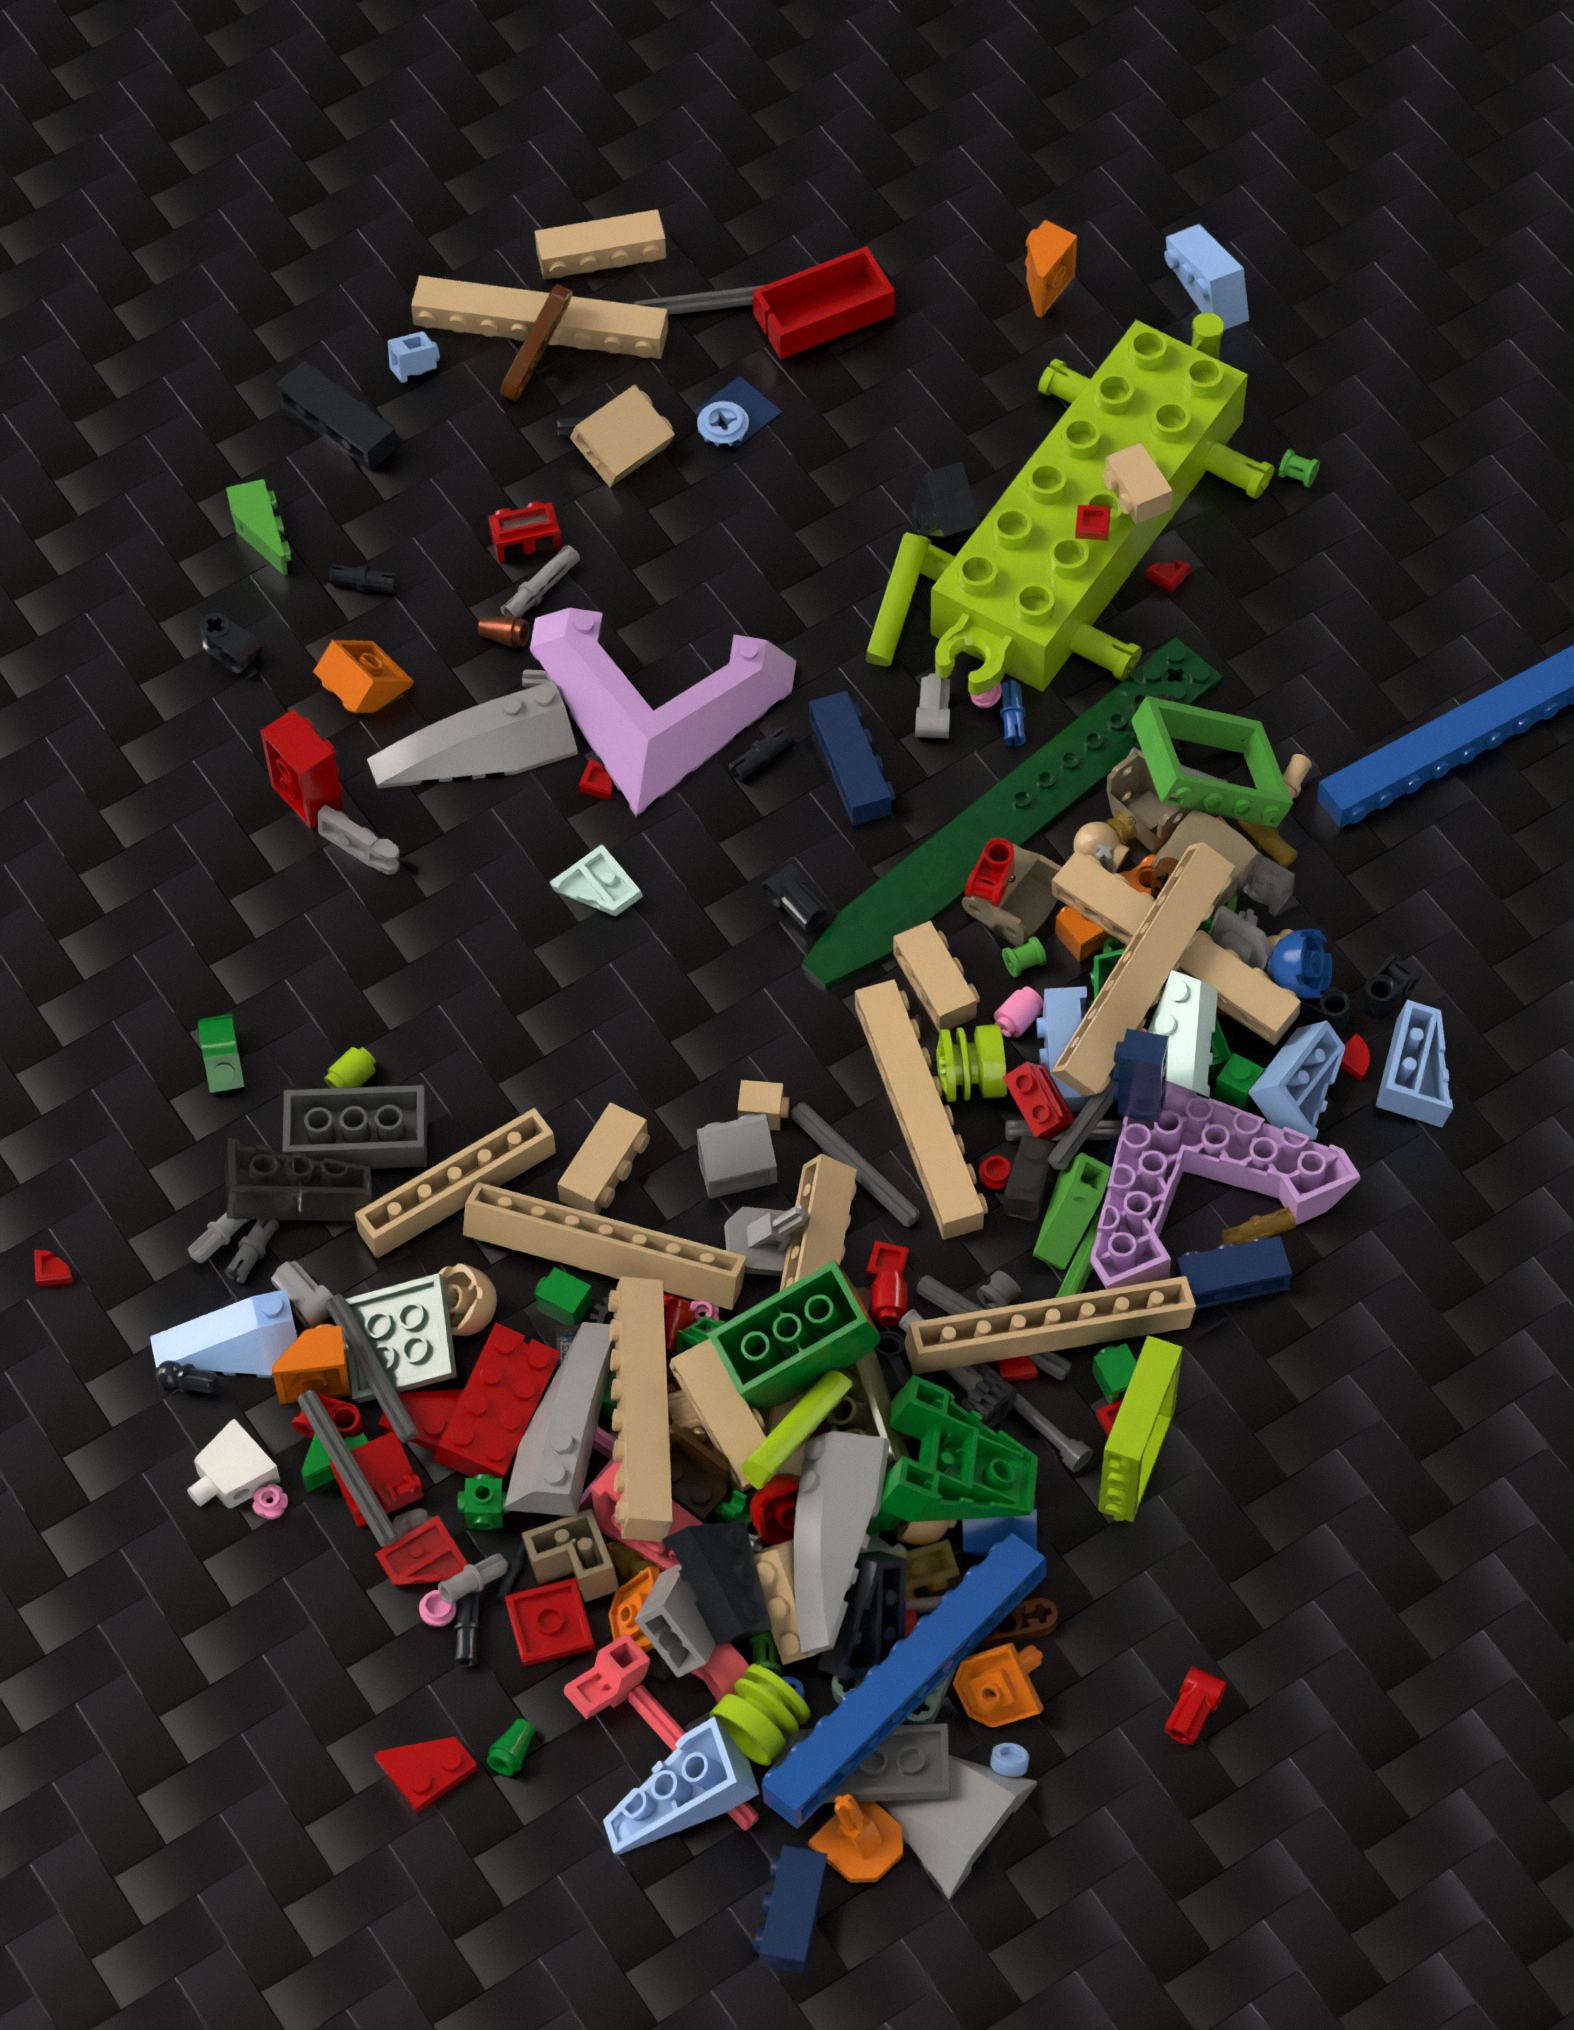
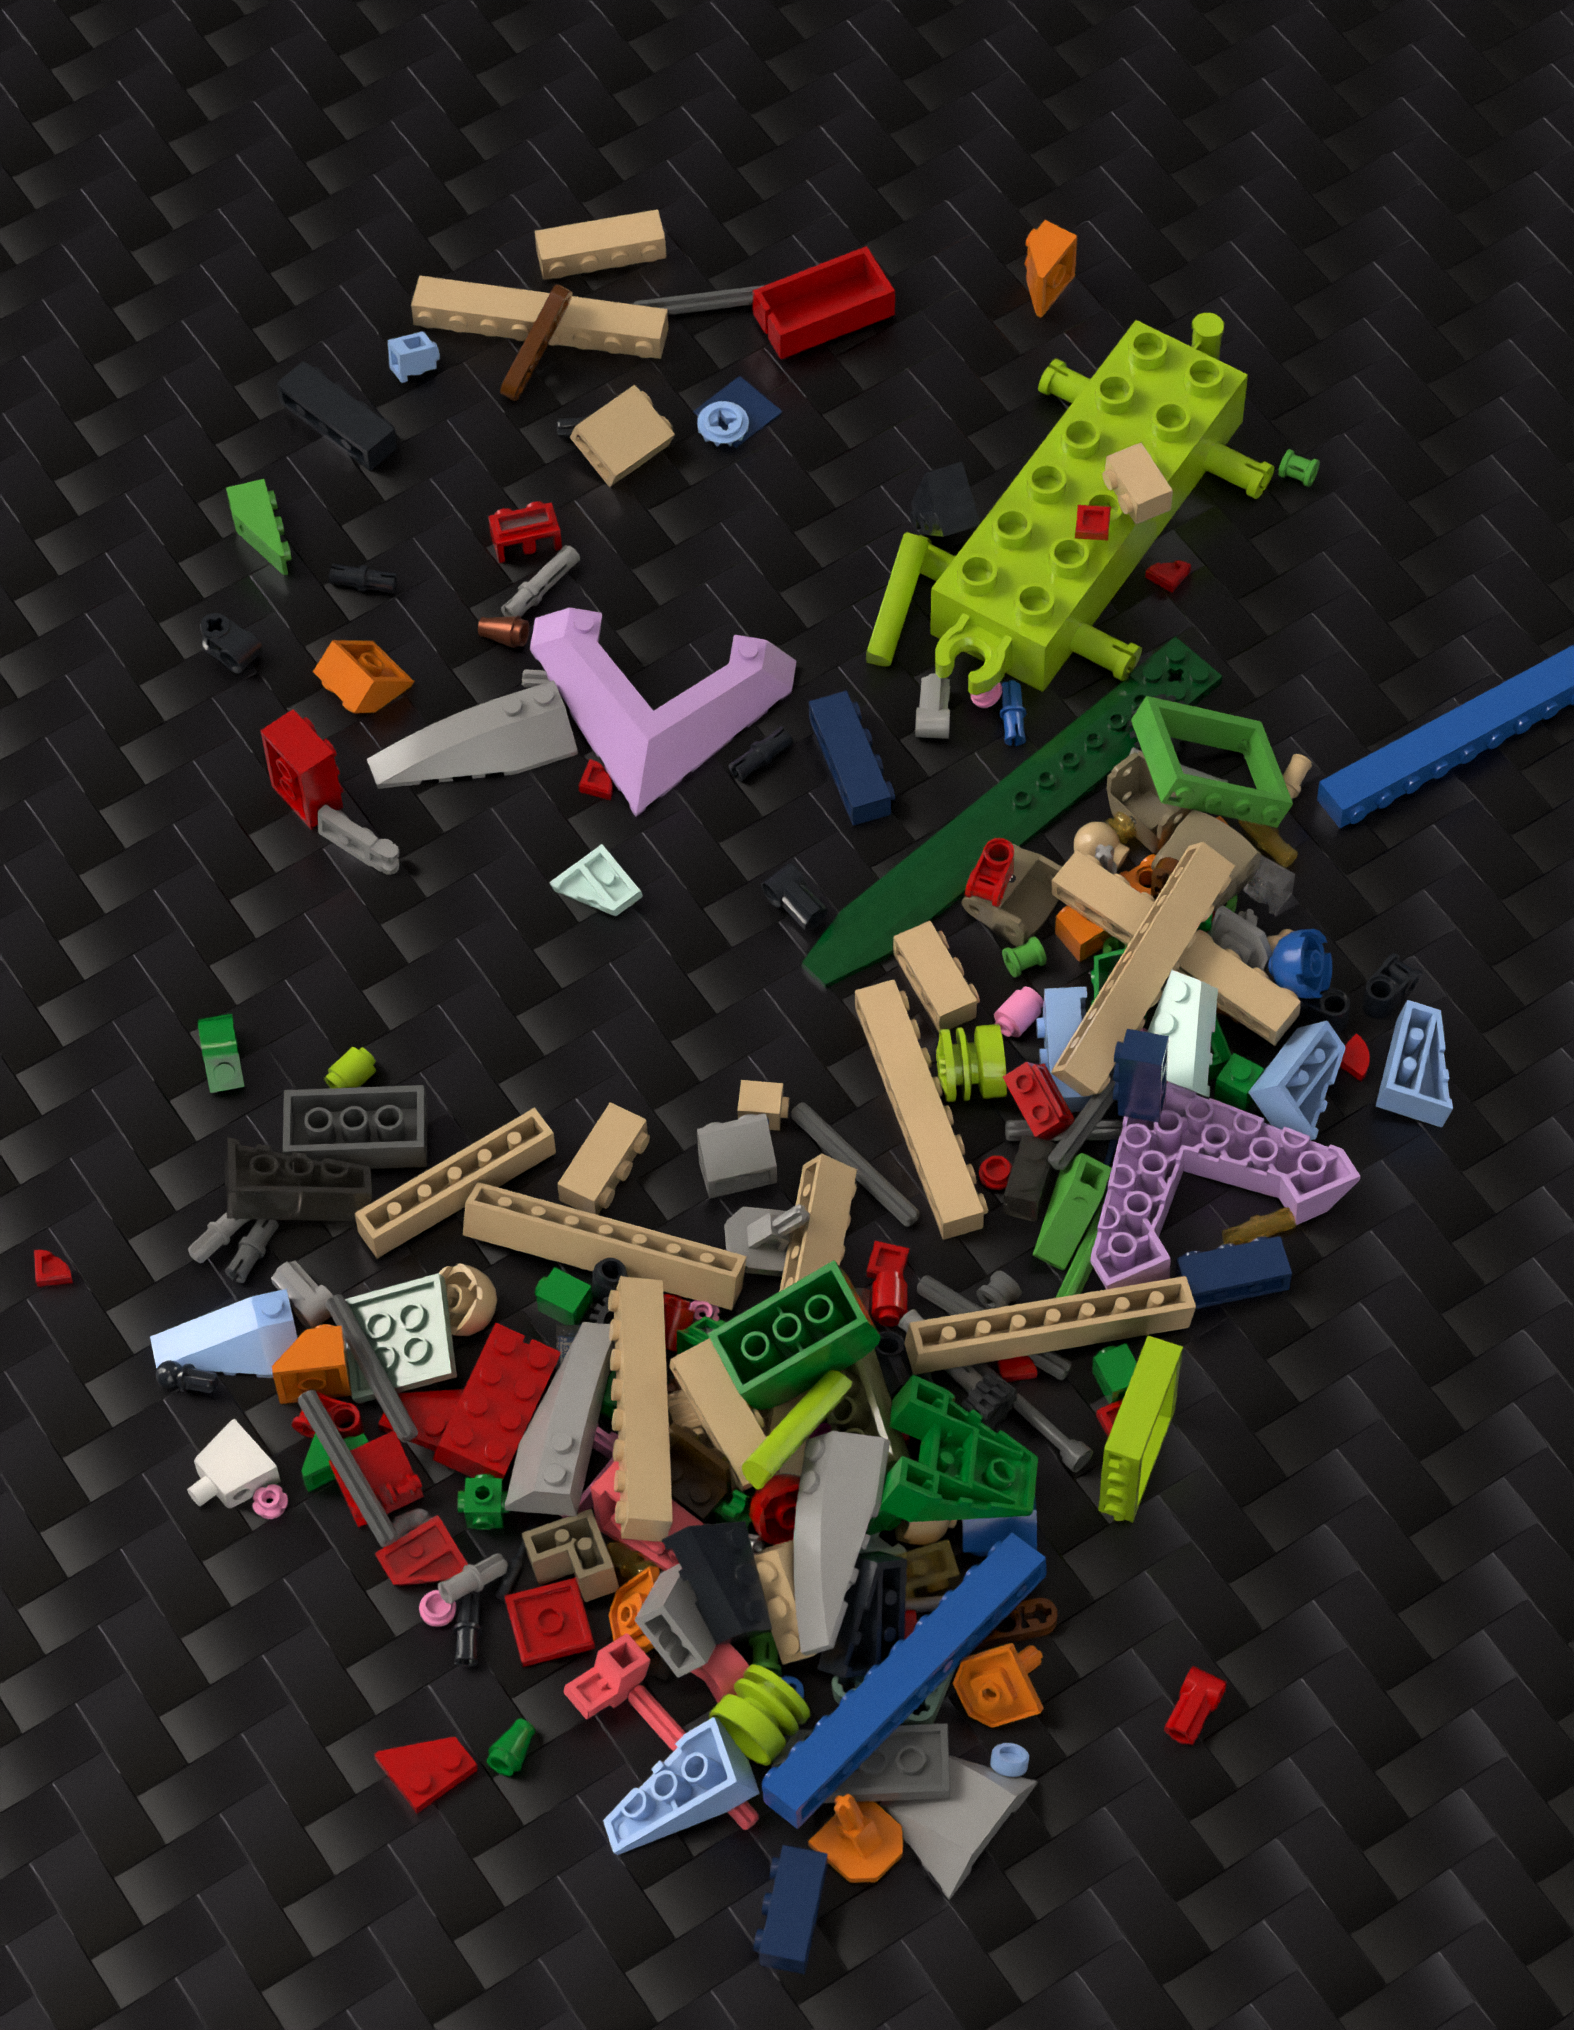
(606, 1278): none -> black cone
(1209, 274): light blue wedge -> none

